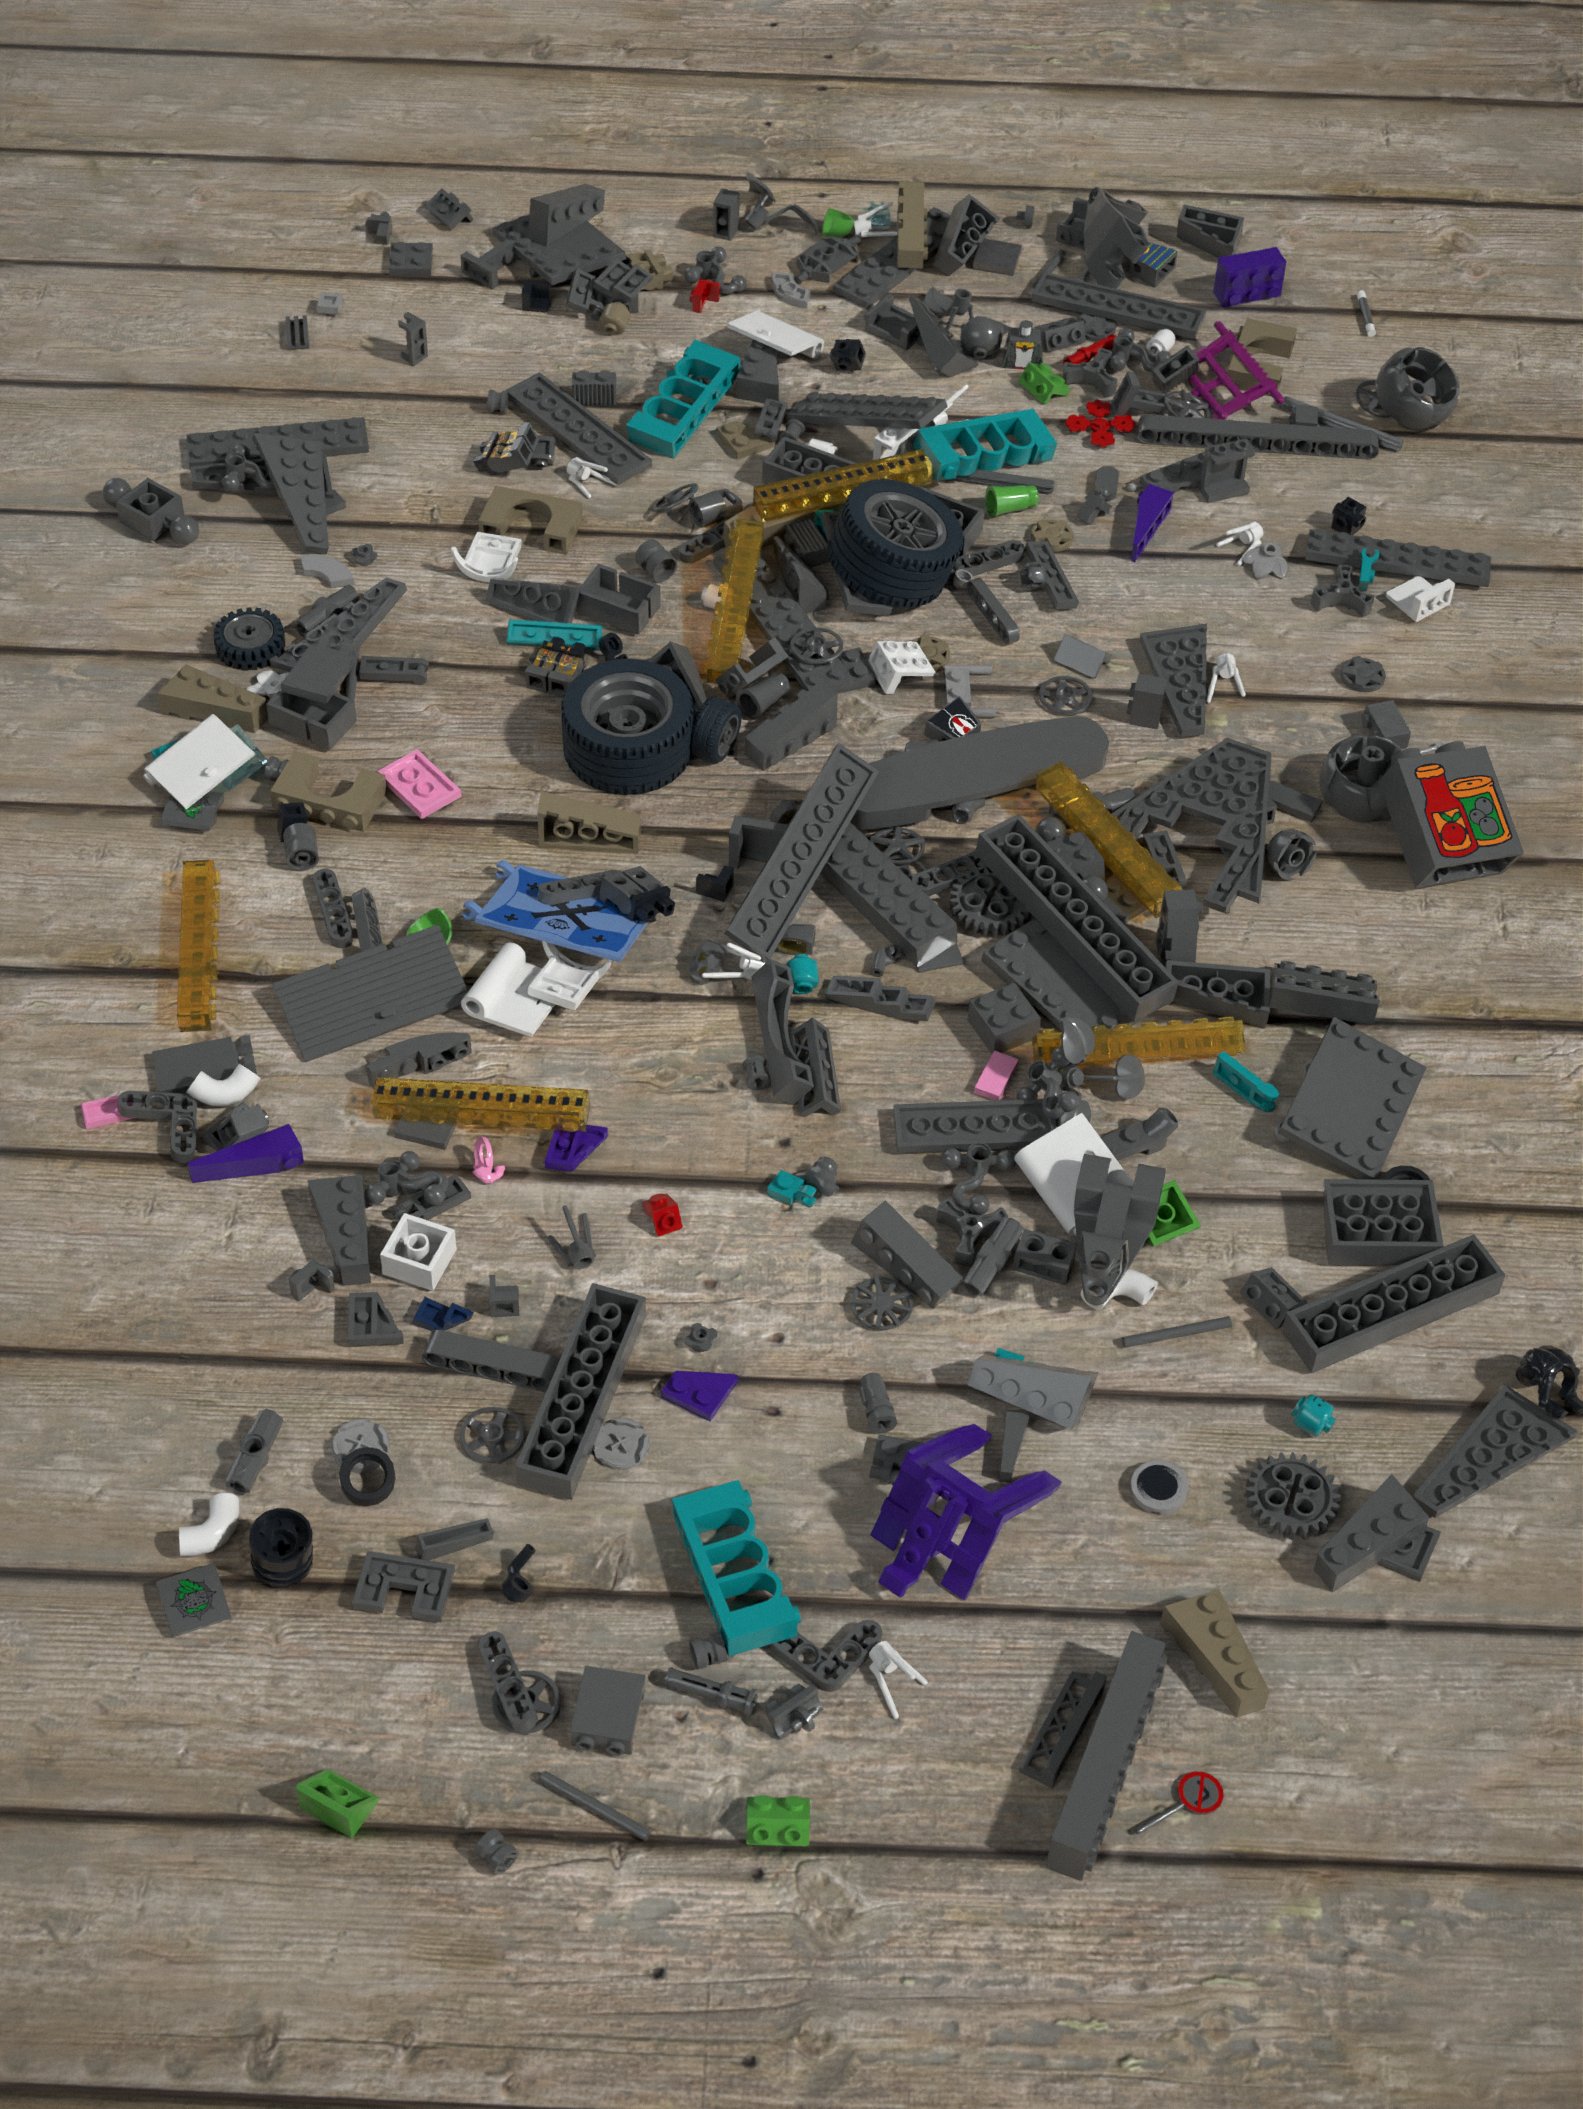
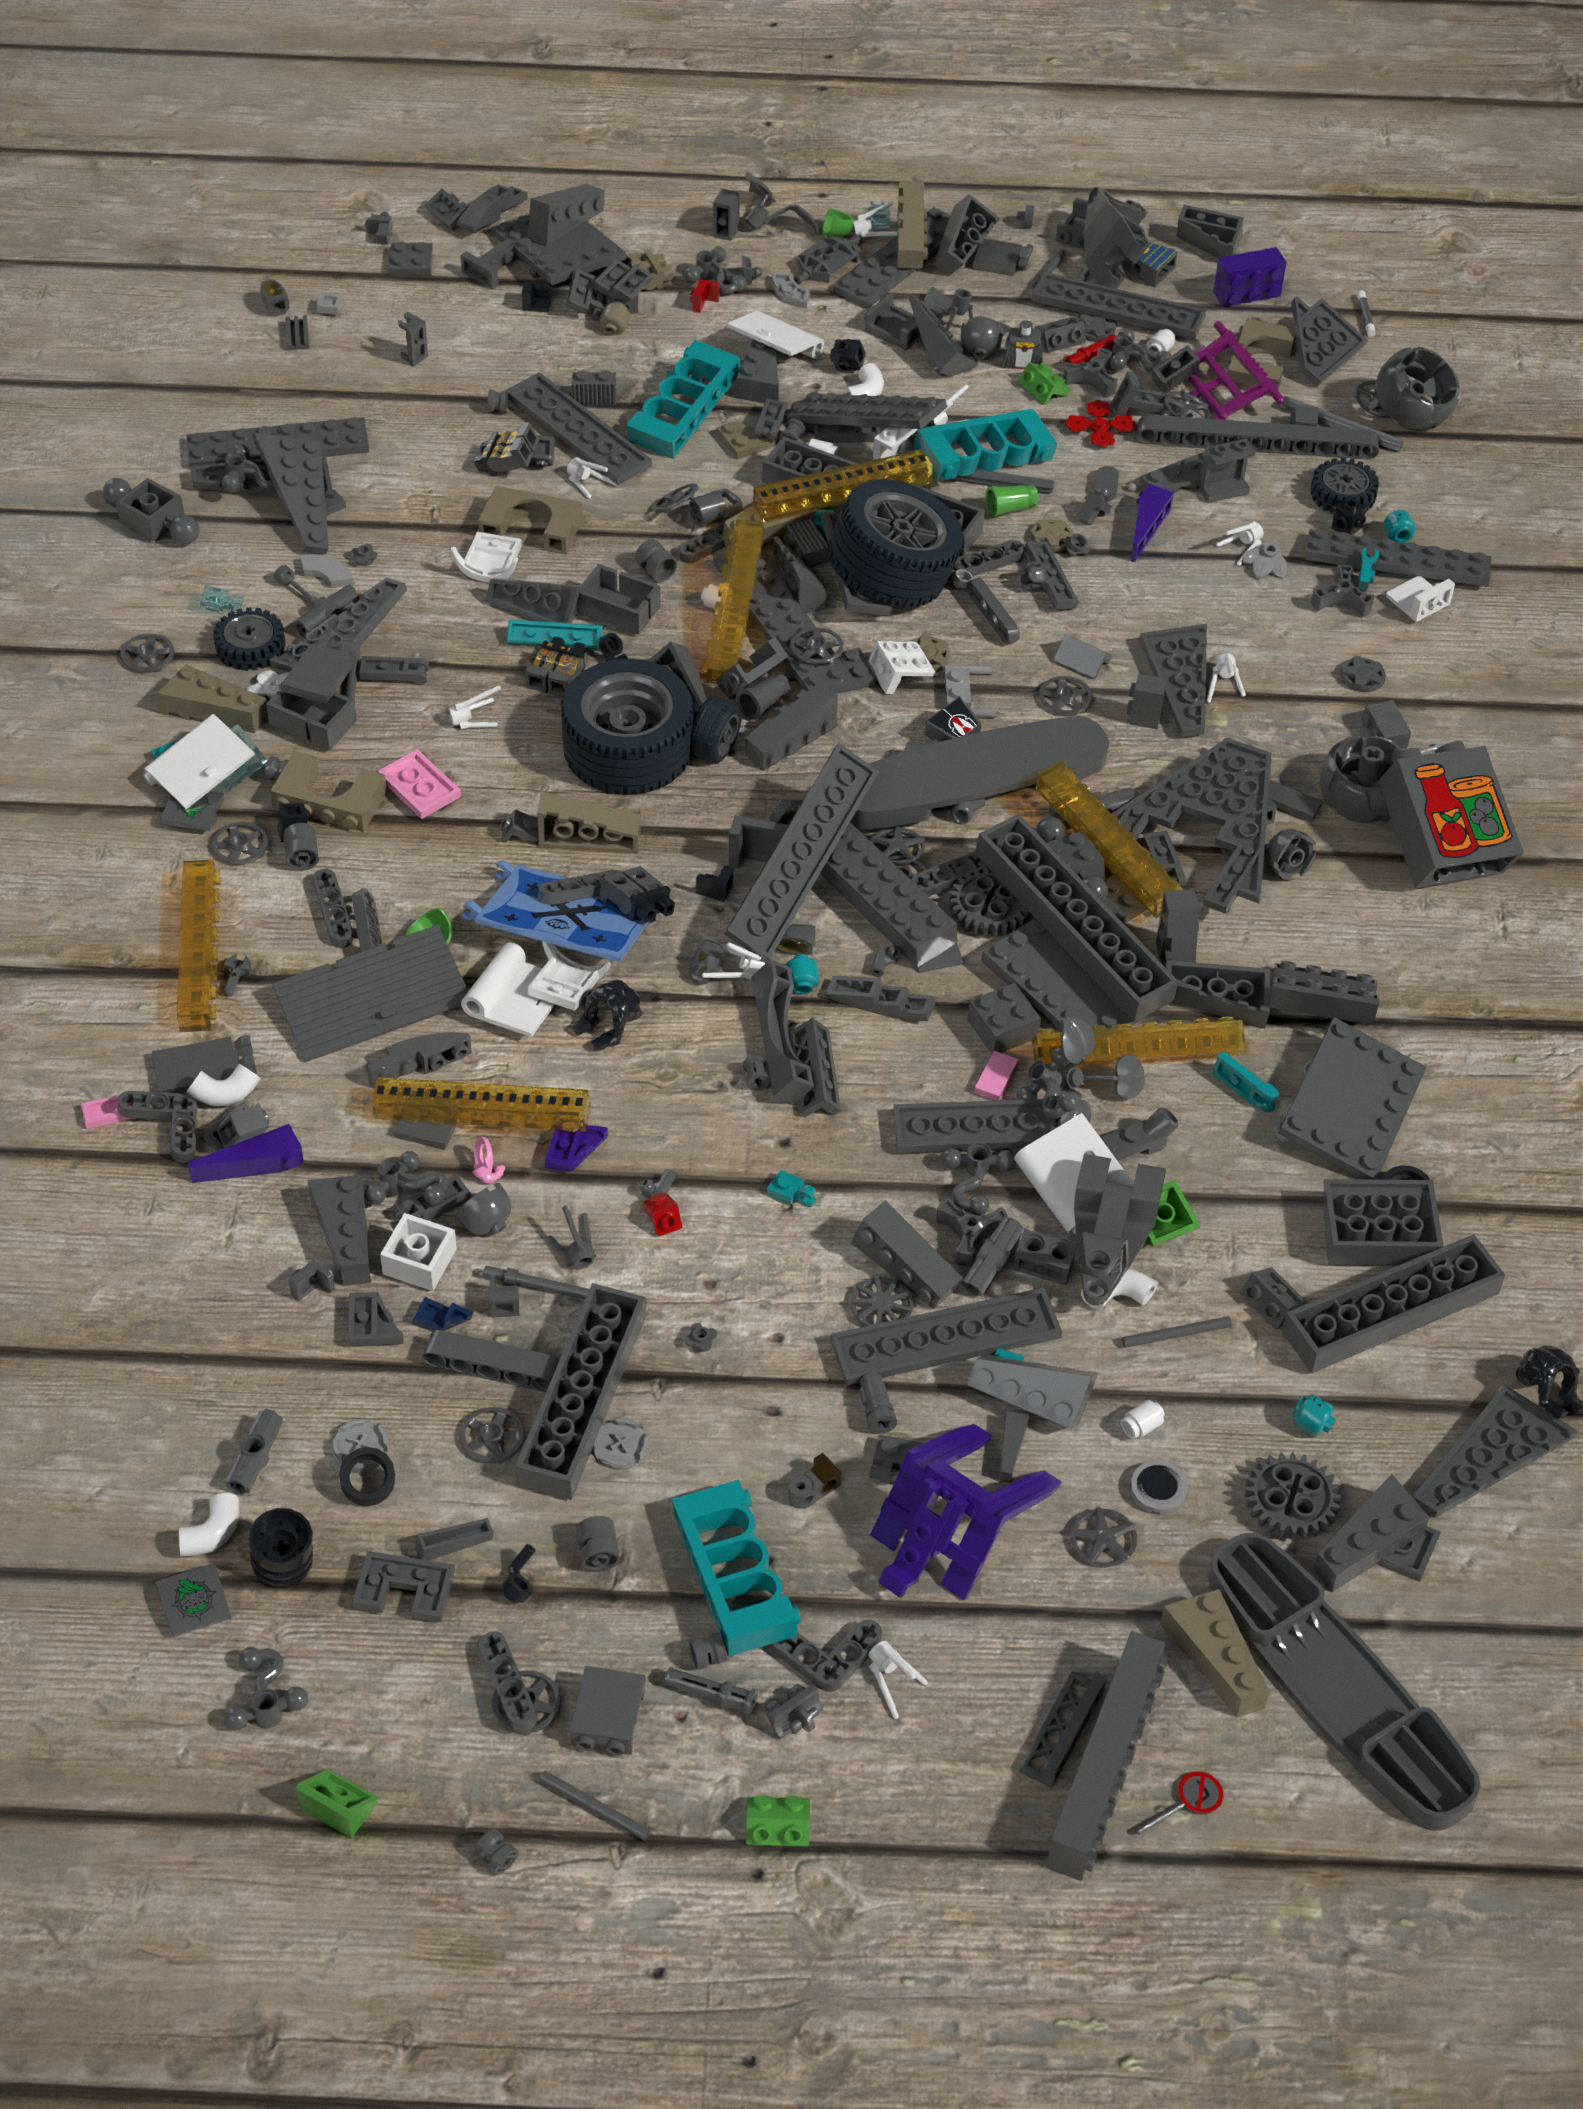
(147, 652): none -> flat silver wheel
(218, 599): none -> clear light blue plate
(235, 973): none -> dark grey bar
(240, 842): none -> flat silver wheel
(274, 297): none -> dark grey rock
(285, 576): none -> dark grey hinge
(294, 1699): none -> dark grey piece
(461, 712): none -> white plant
(486, 1211): none -> dark grey cylinder
(489, 205): none -> dark grey slope
(512, 1277): none -> dark grey bar
(520, 825): none -> dark grey bracket
(597, 1543): none -> dark grey wheel
(624, 1005): none -> black hair
(662, 1186): none -> dark grey arm
(699, 1391): dark purple wing -> none
(745, 271): none -> dark grey piece
(815, 1483): none -> leg
(822, 1176): dark grey animal -> none
(845, 433): none -> dark grey tile
(871, 380): none -> white cylinder
(946, 1335): none -> dark grey plate
(1024, 255): none -> dark grey bar
(1077, 544): none -> dark grey plate
(1103, 1537): none -> flat silver wheel
(1142, 1419): none -> white brick
(1323, 339): none -> dark grey wing
(1343, 479): none -> wheel
(1343, 1683): none -> dark grey piece
(1399, 526): none -> teal head

